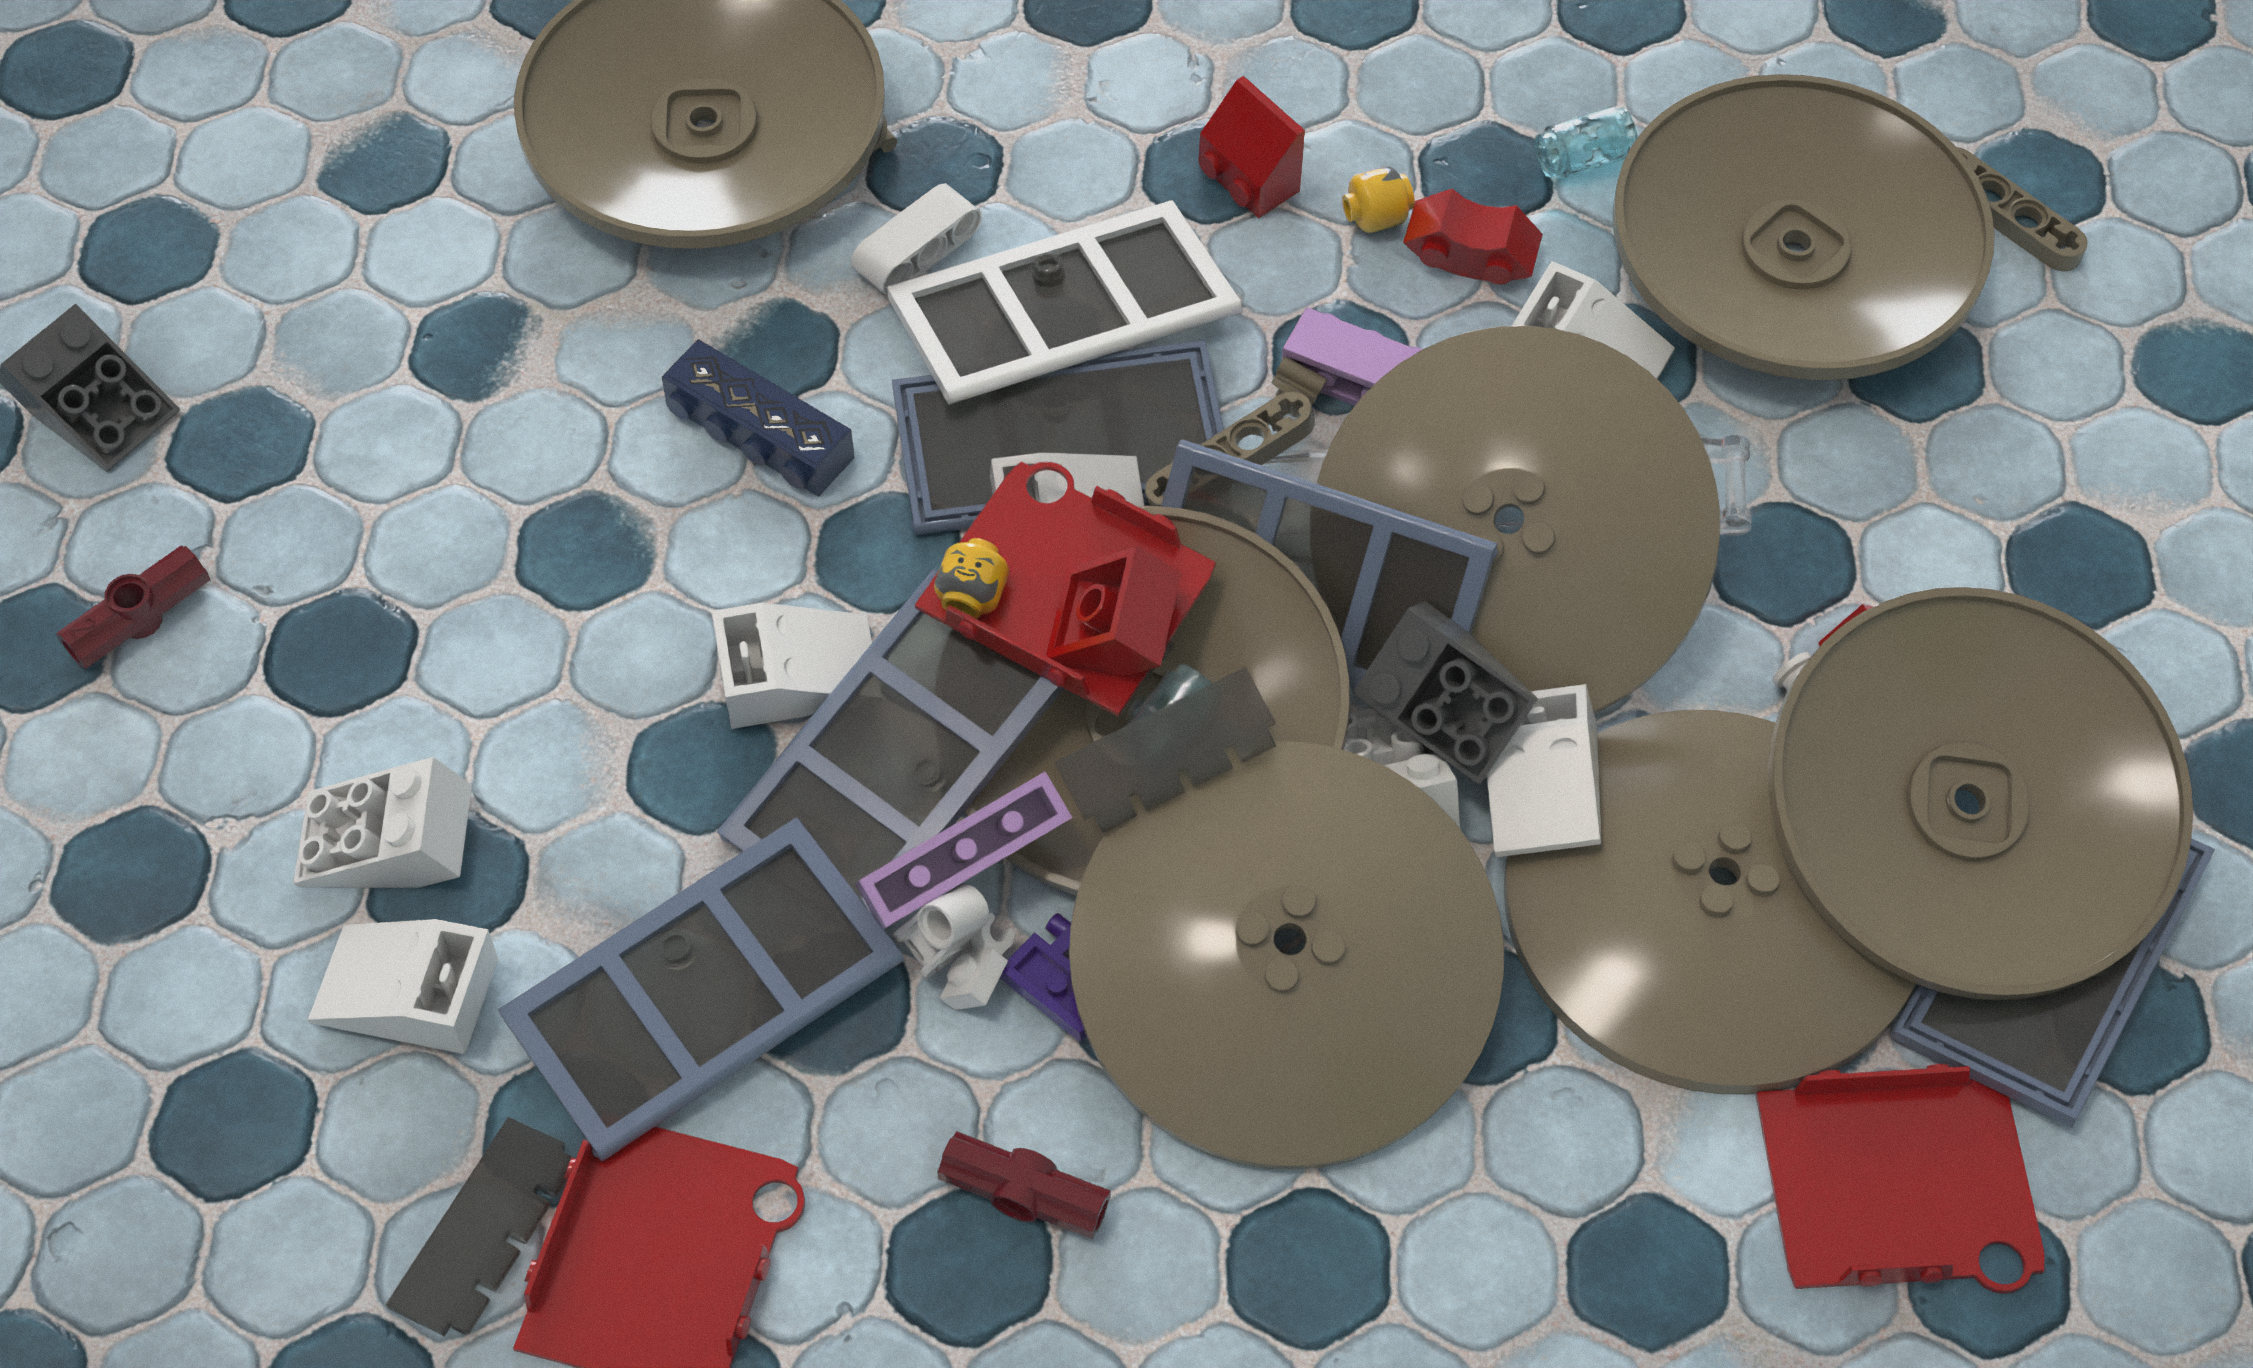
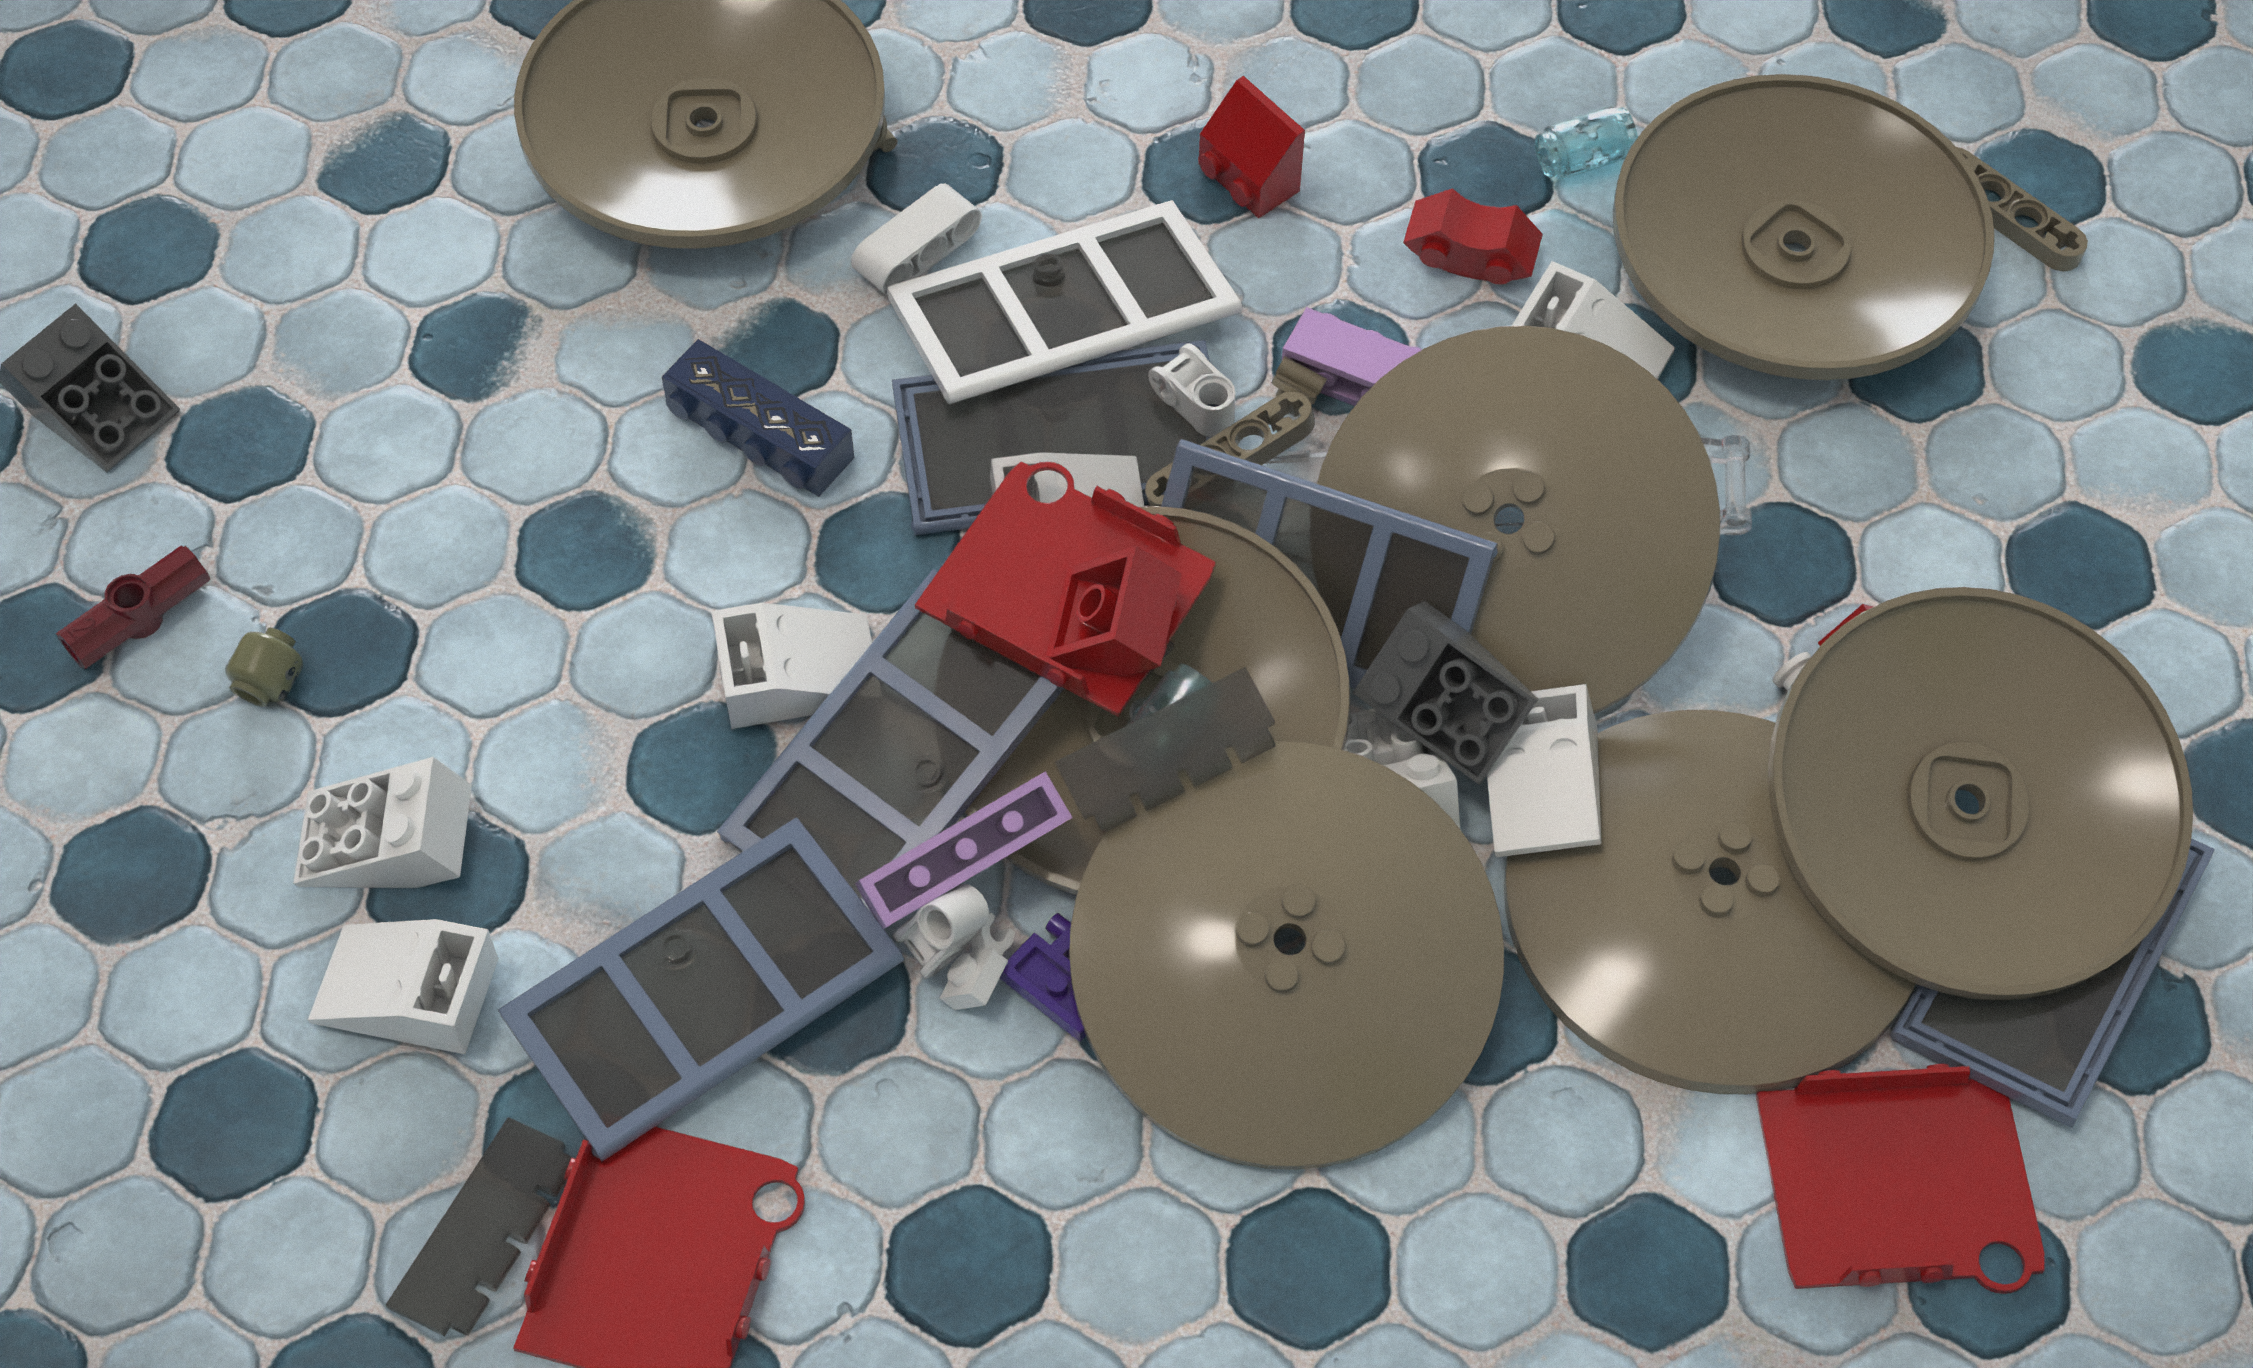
(264, 667): none -> olive head
(972, 577): yellow head -> none
(1024, 1185): dark red piece -> none
(1190, 385): none -> white piece
(1378, 199): yellow head -> none

